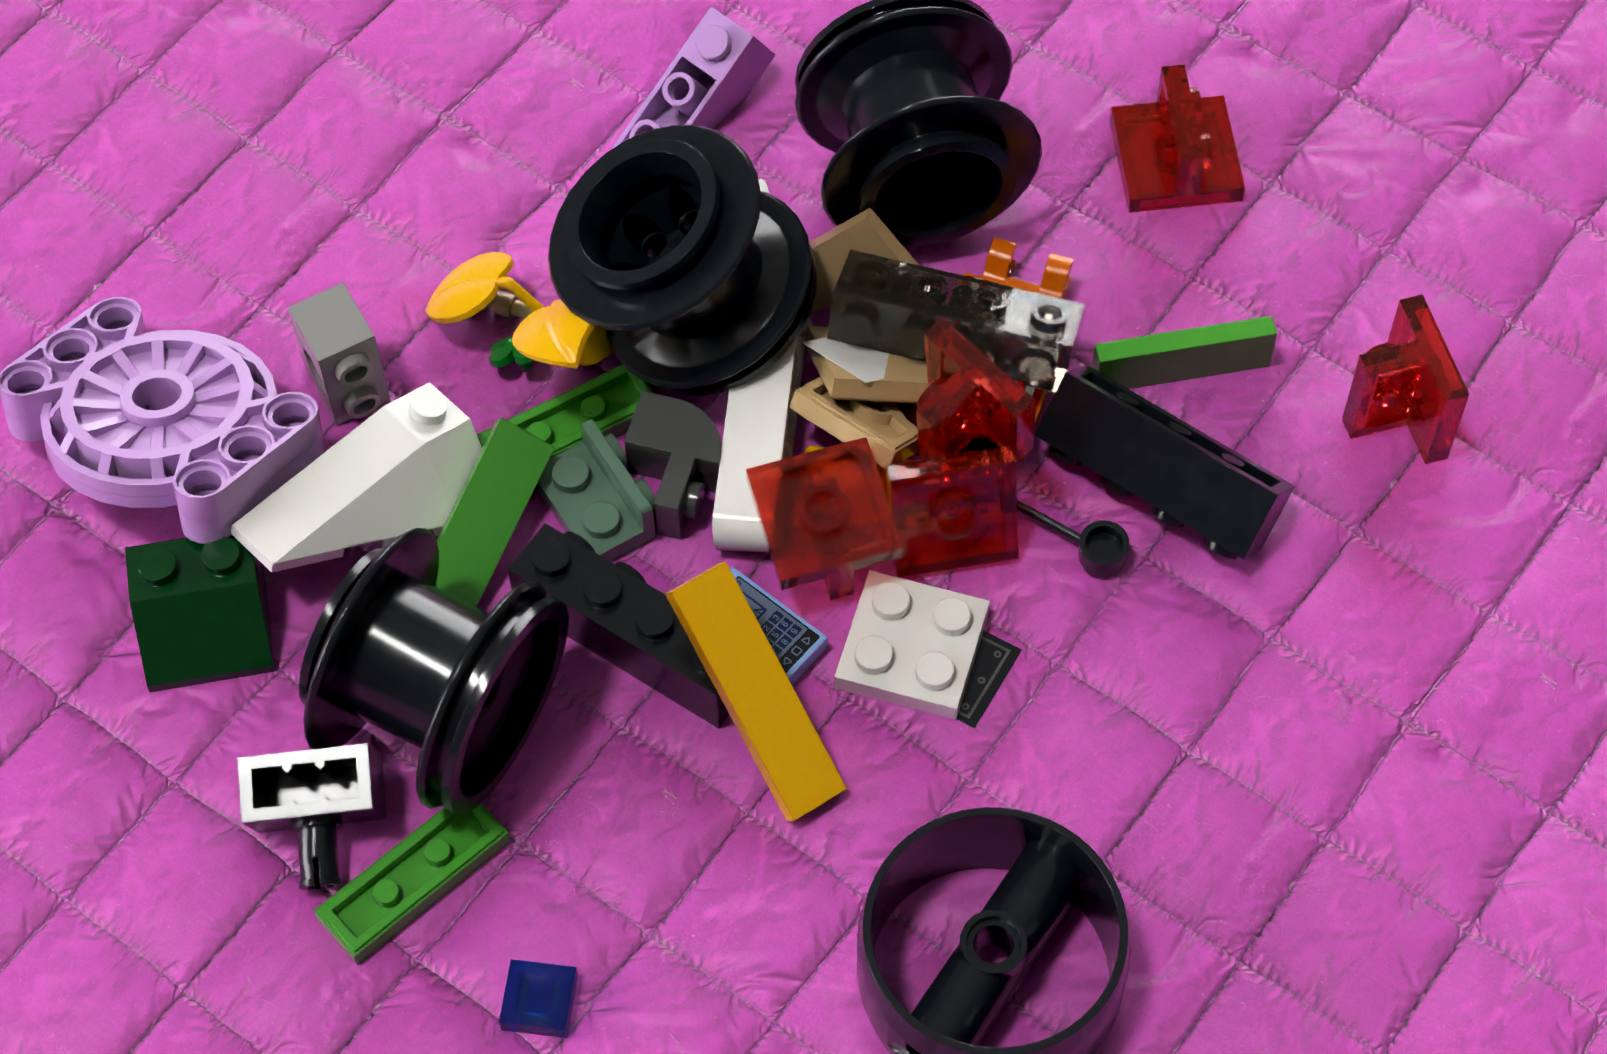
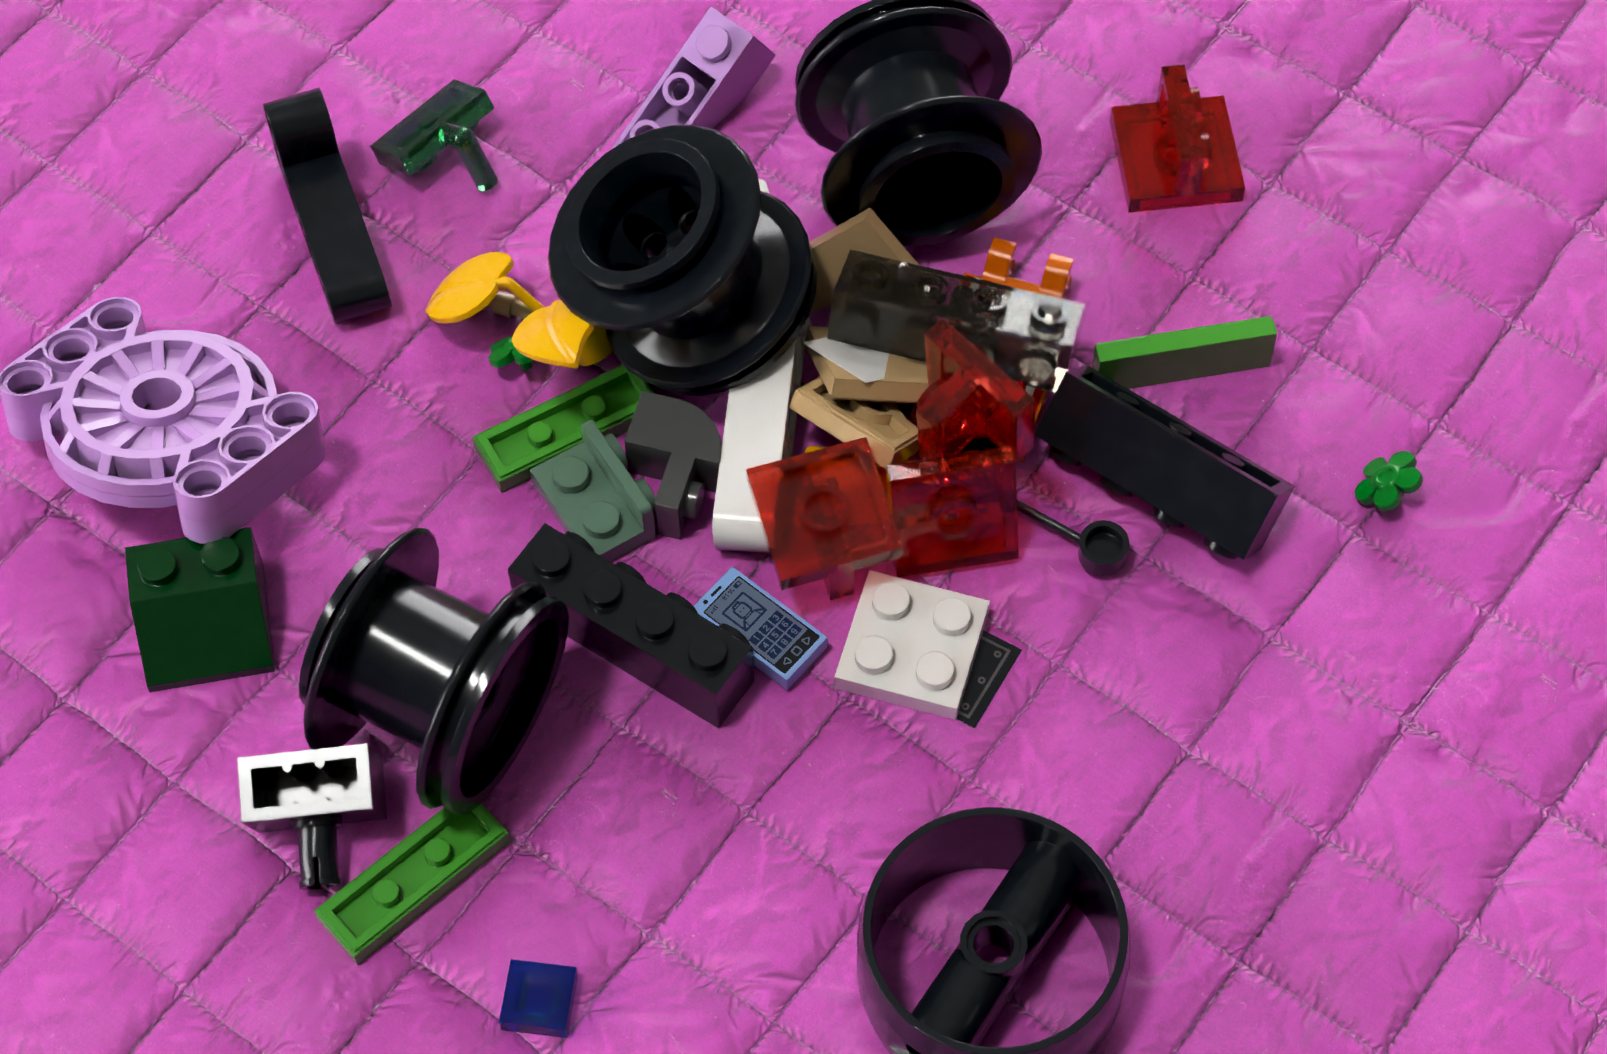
(326, 206): none -> black beam
(340, 354): light grey brick -> none
(371, 486): white wedge -> none
(439, 122): none -> clear green plate
(489, 509): bright green tile -> none
(756, 691): yellow tile -> none
(1389, 481): none -> green plant
(1409, 384): clear red bracket -> none

